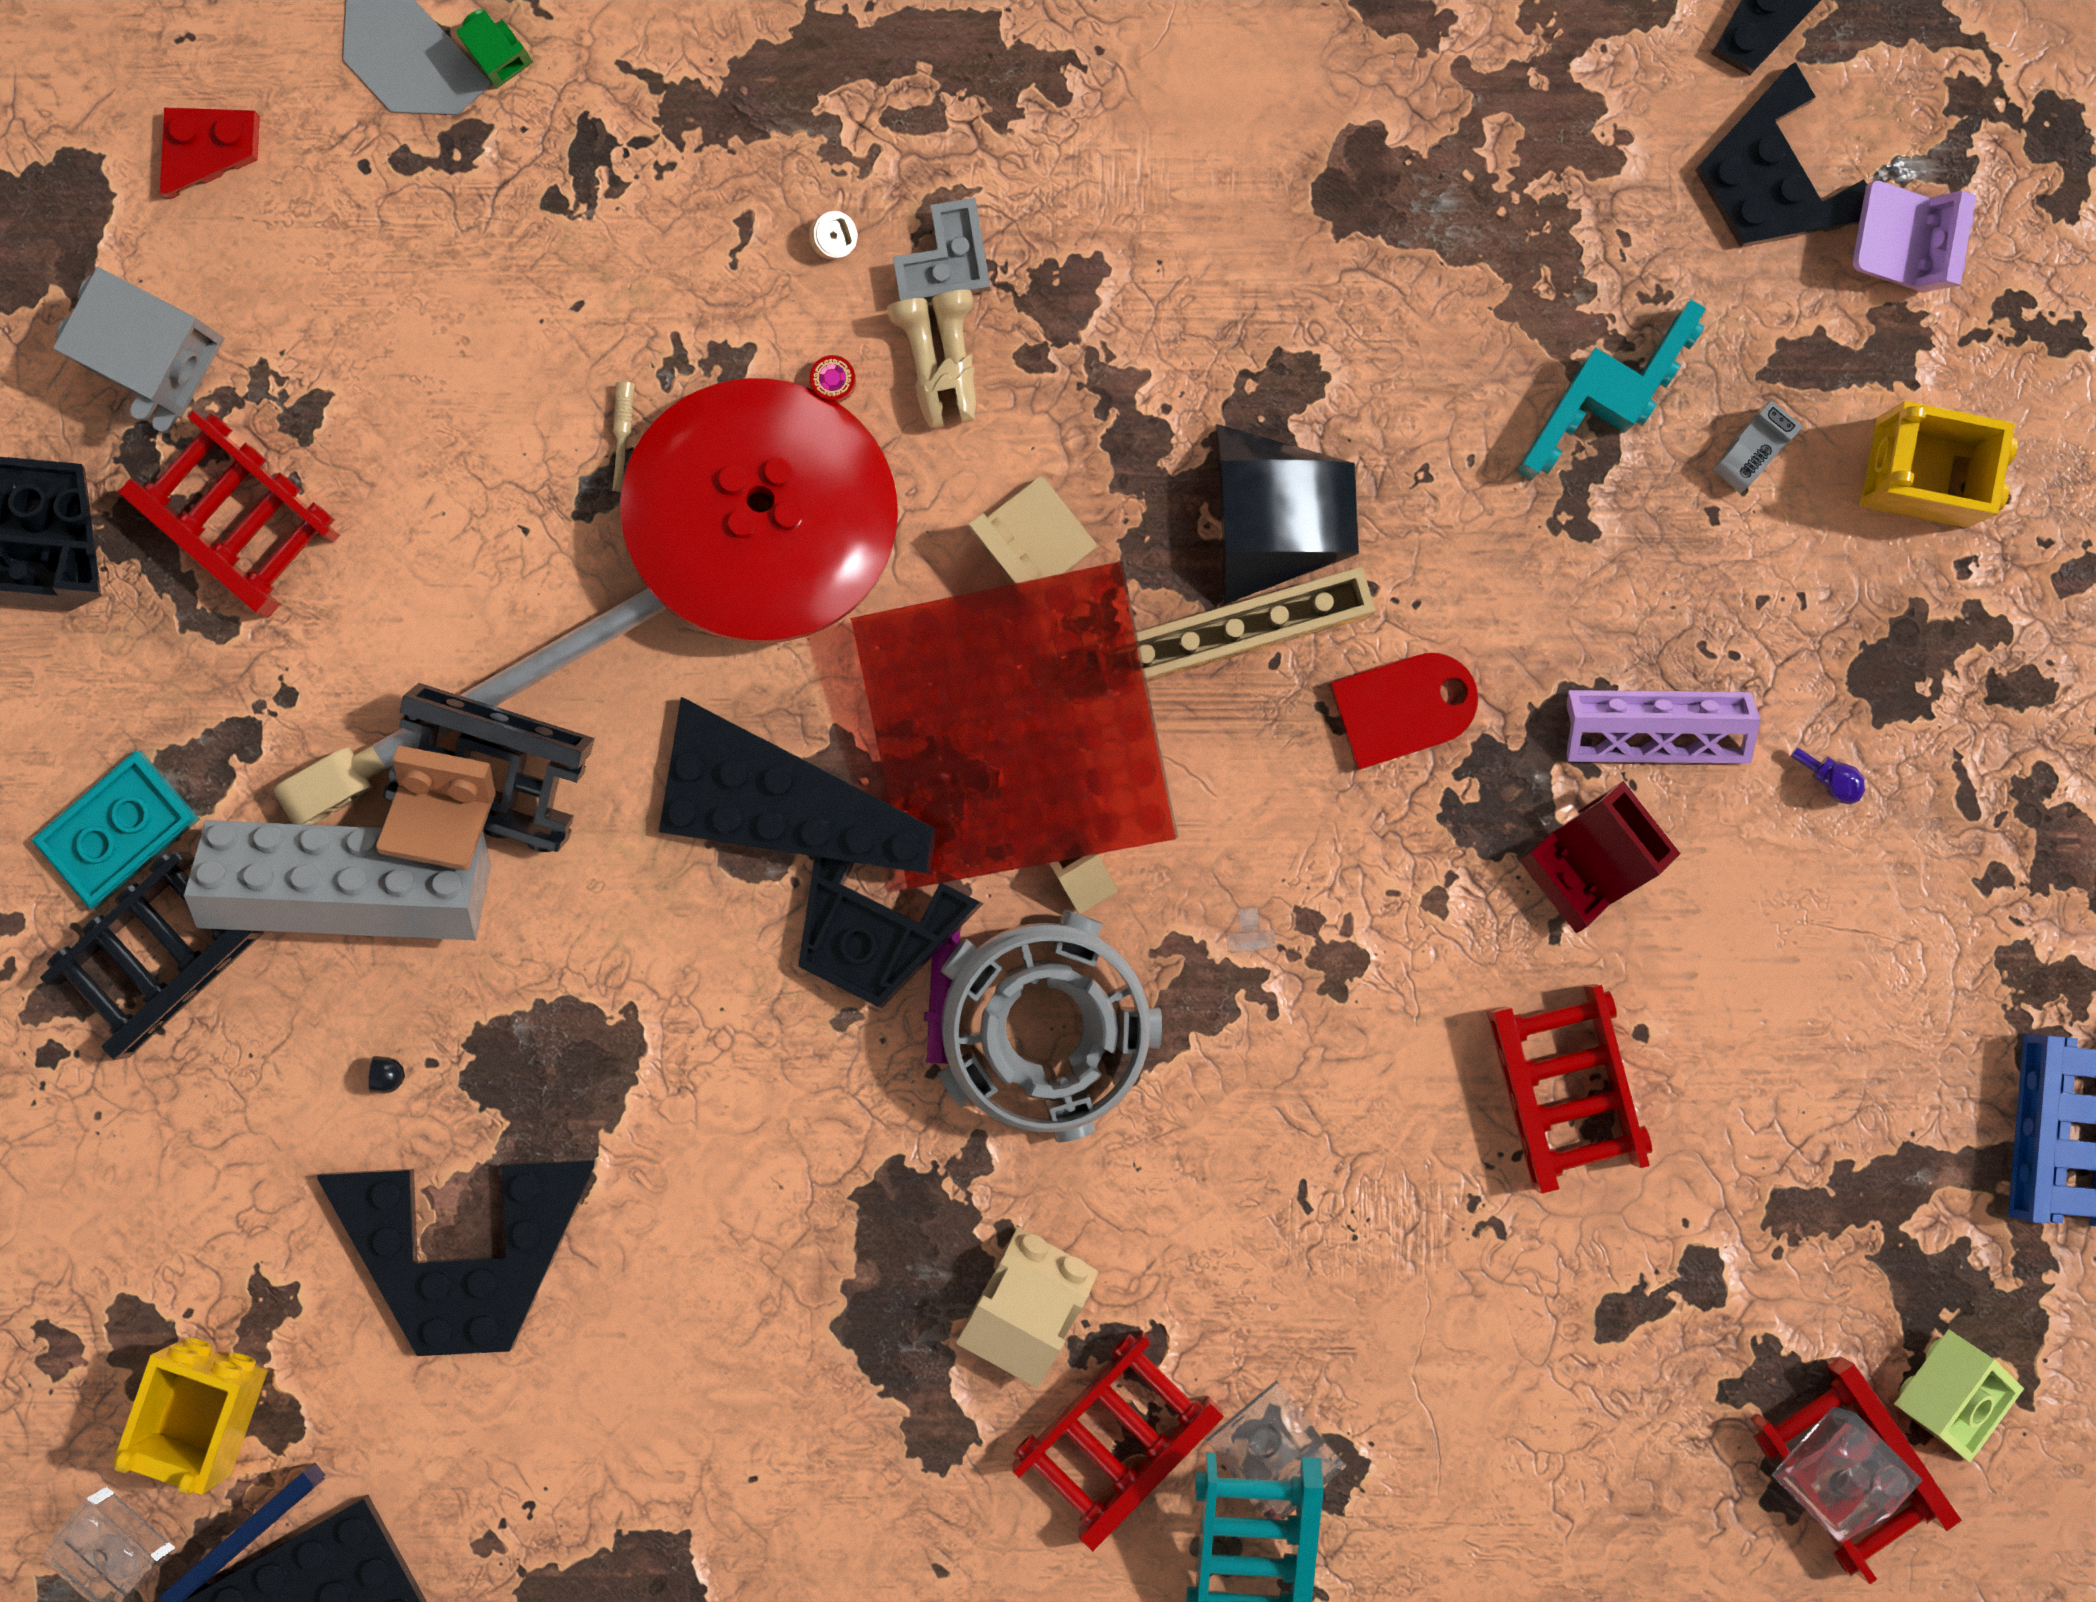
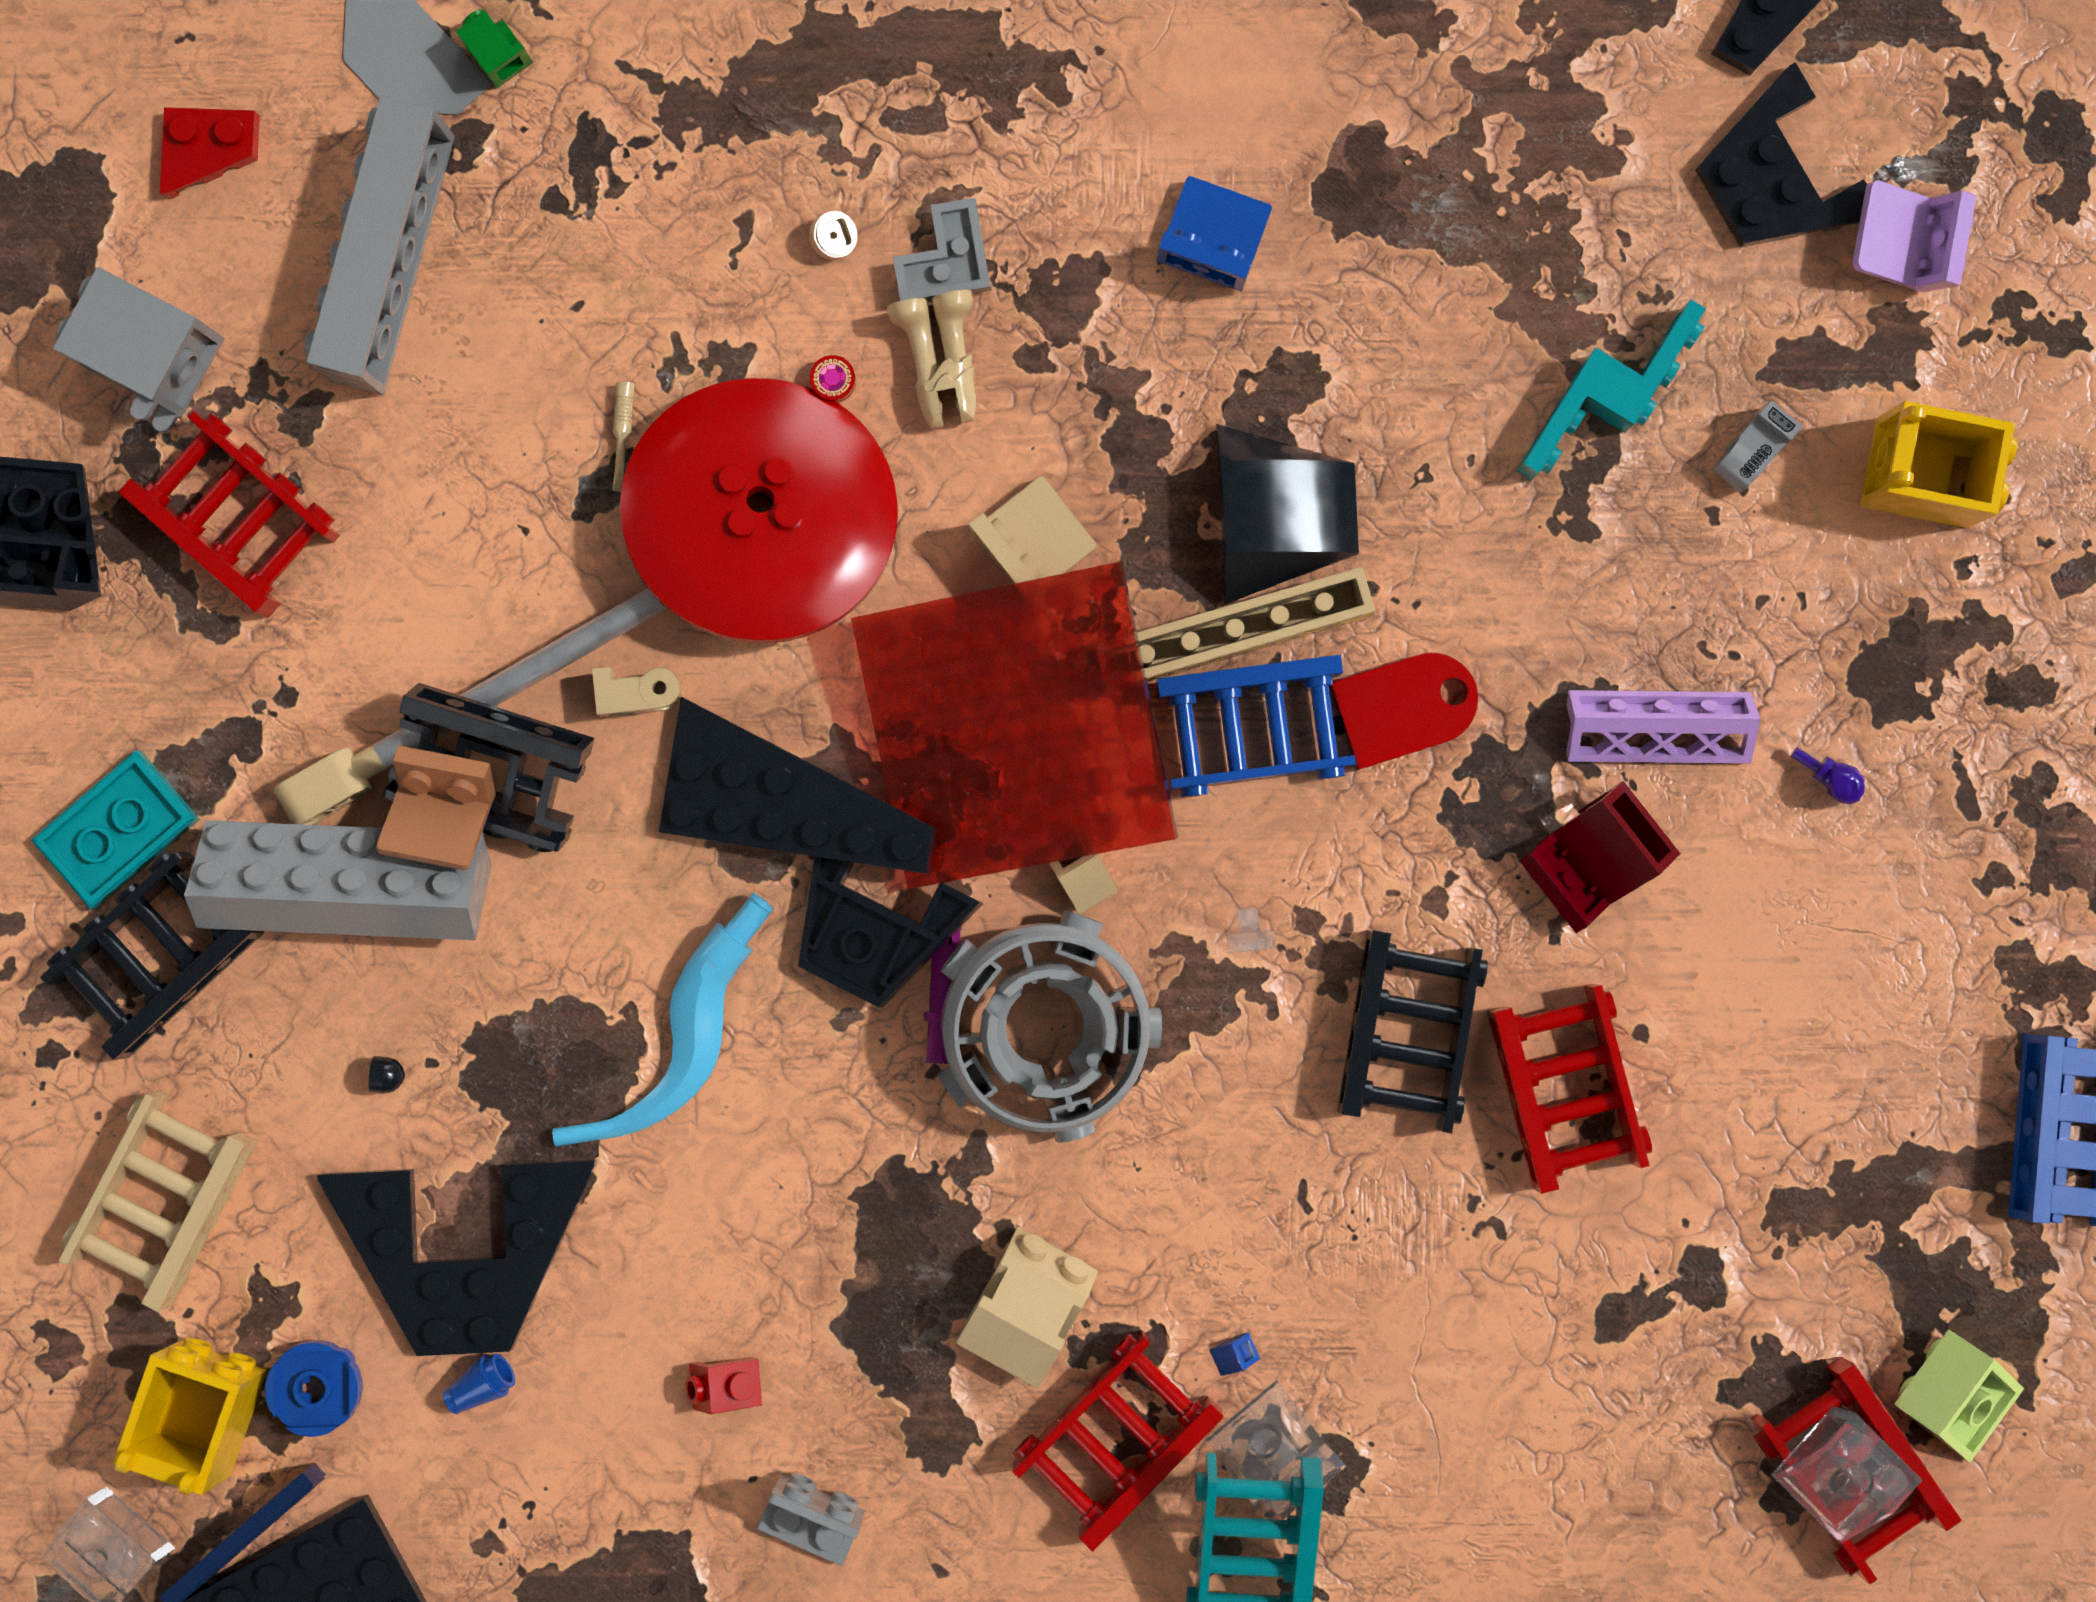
(183, 1238): none -> tan fence
(294, 1407): none -> blue plate
(380, 245): none -> light grey brick
(481, 1383): none -> blue cone
(649, 693): none -> tan leg
(695, 1027): none -> medium azure animal
(724, 1385): none -> bracket
(812, 1517): none -> light grey bracket
(1214, 233): none -> blue bracket
(1235, 1355): none -> blue piece
(1272, 682): none -> blue fence
(1368, 1047): none -> black fence

